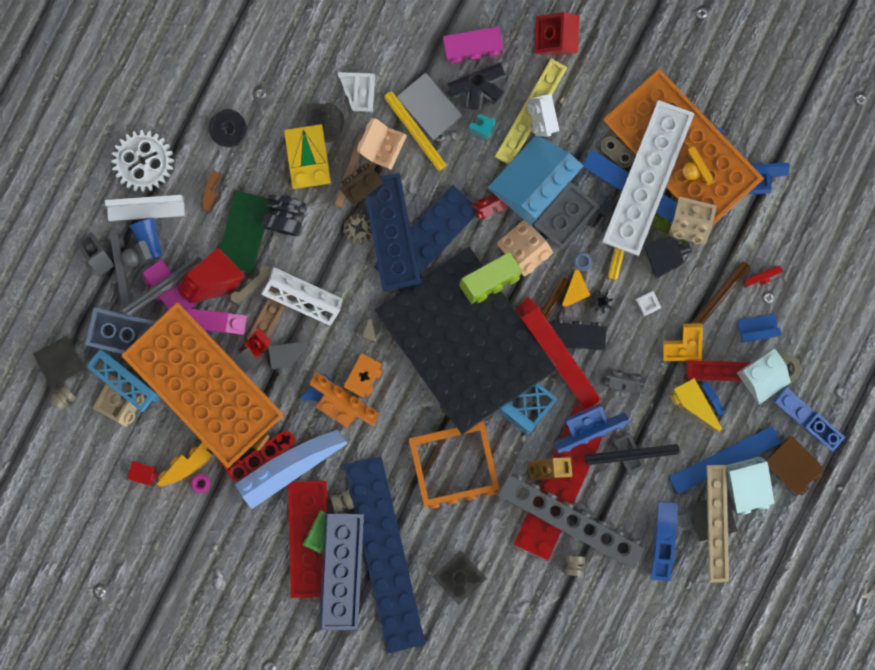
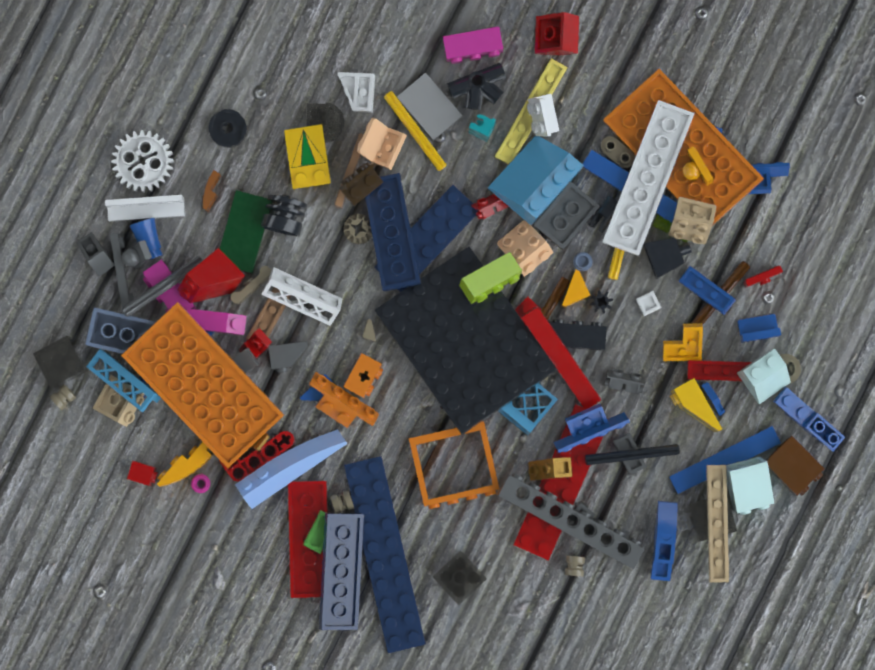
(707, 290): none -> blue tile

